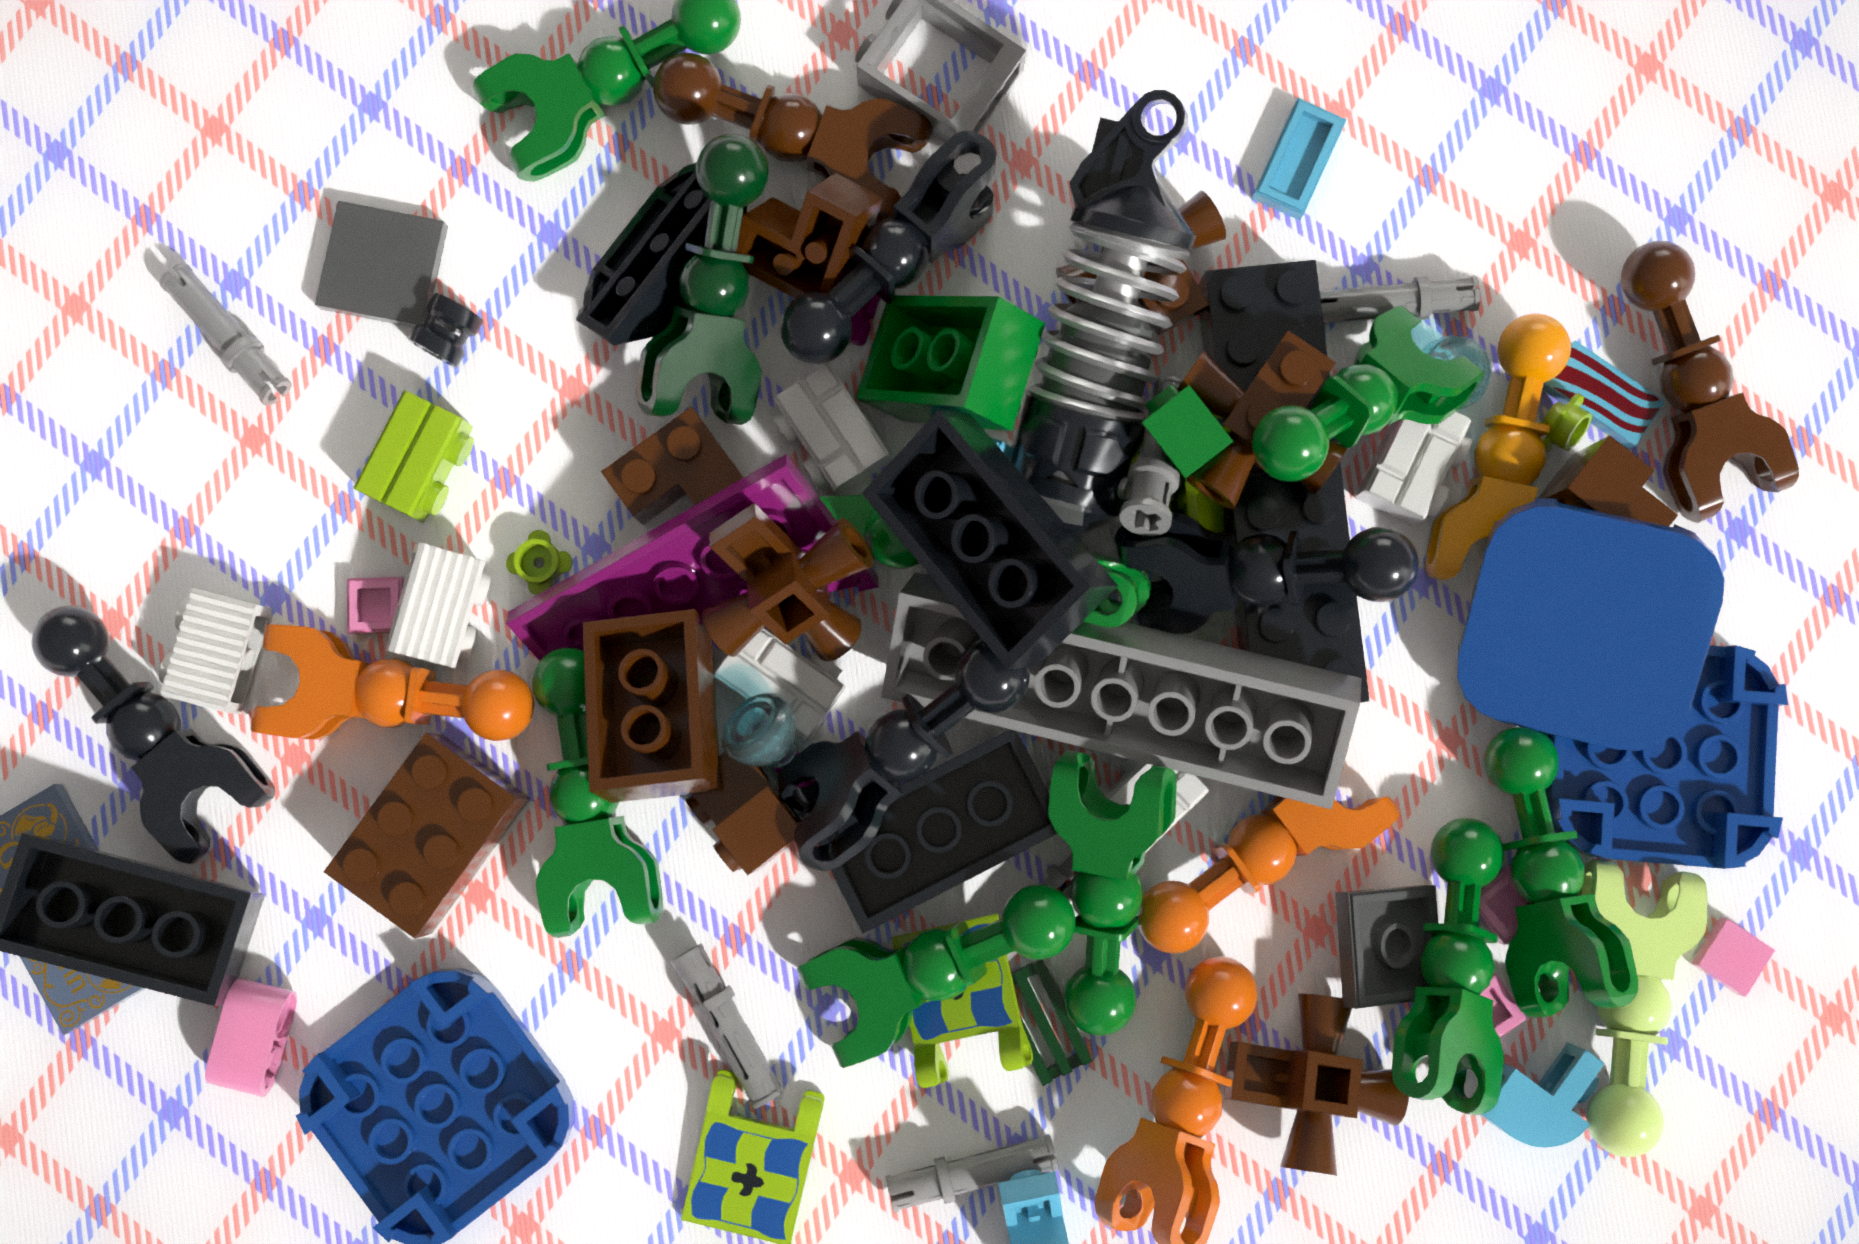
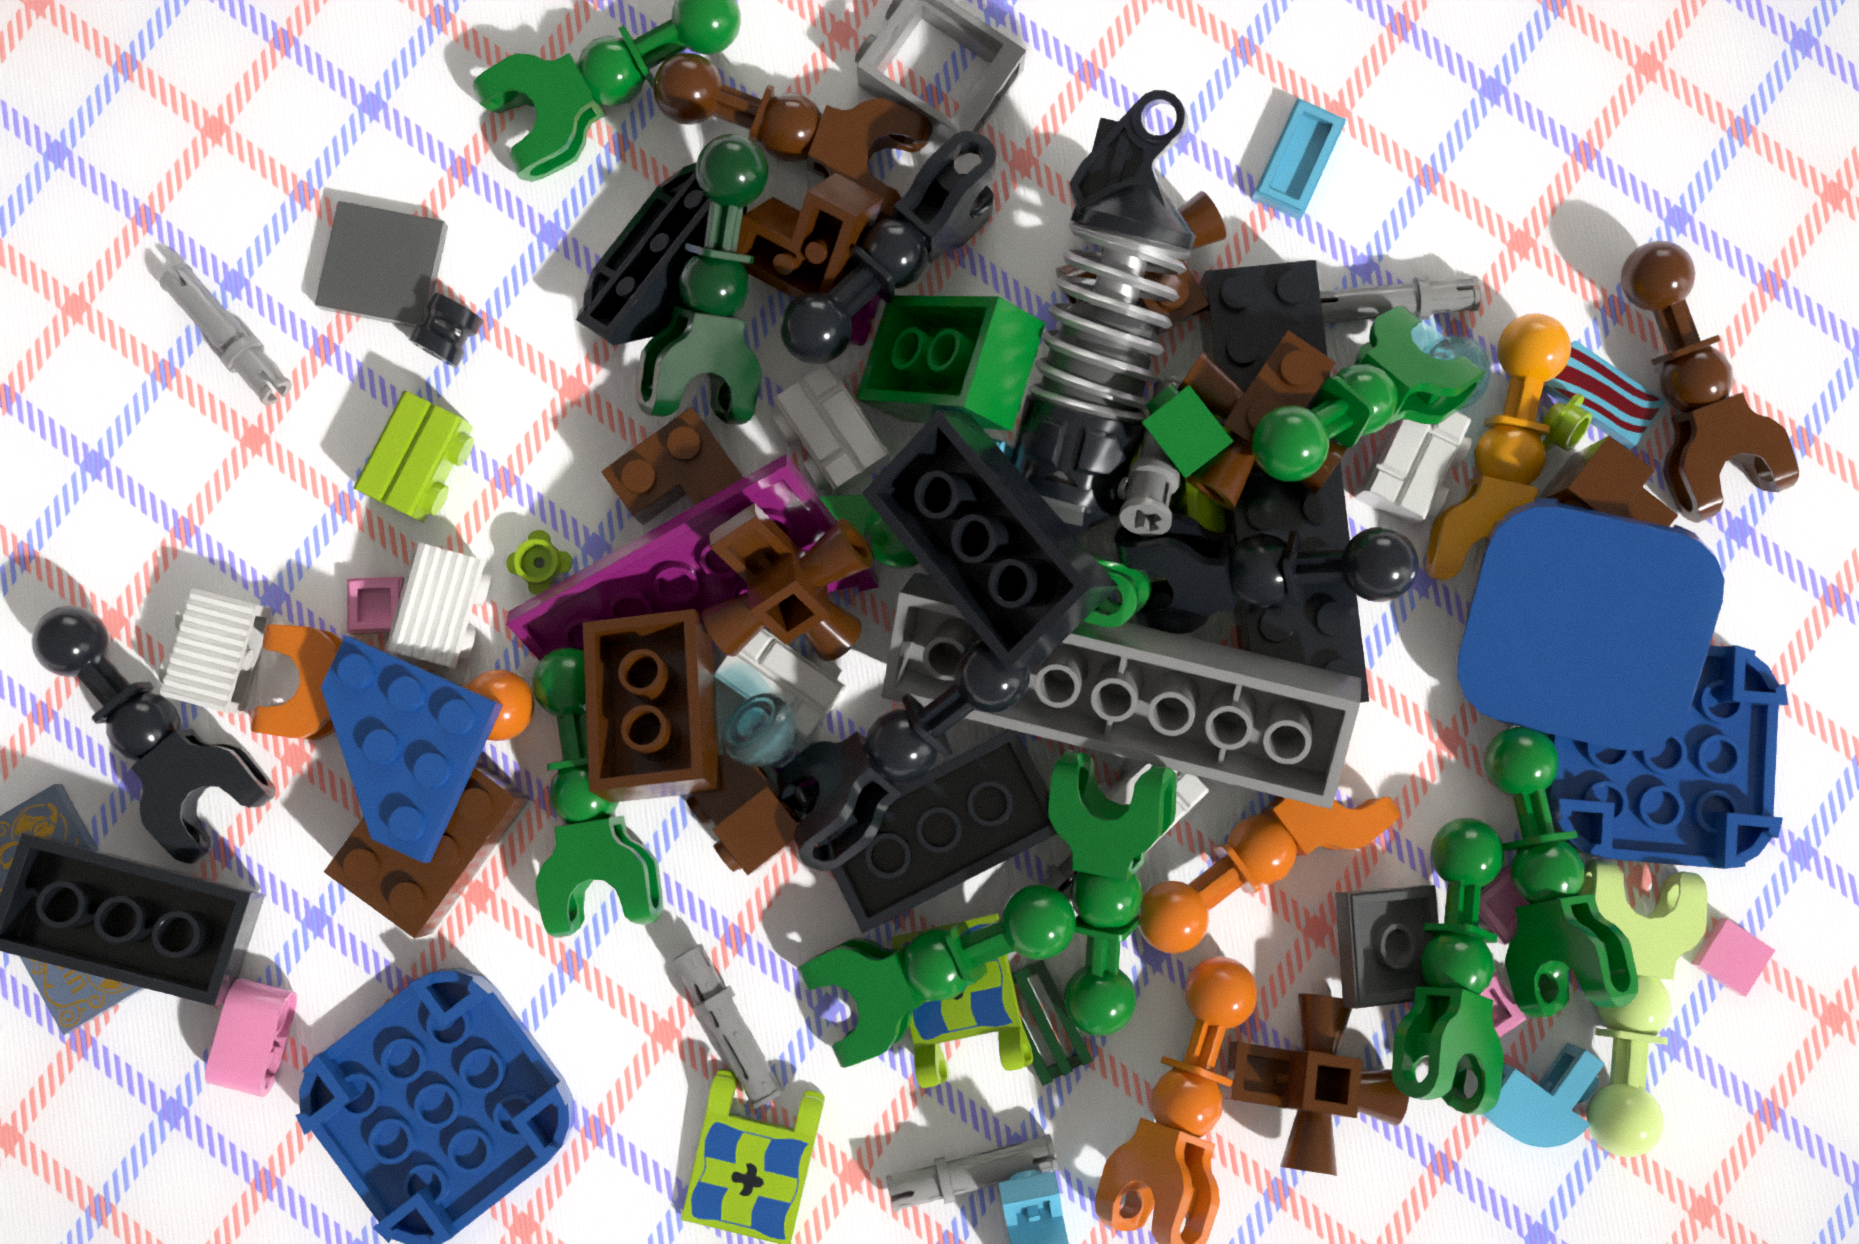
(405, 743): none -> blue plate

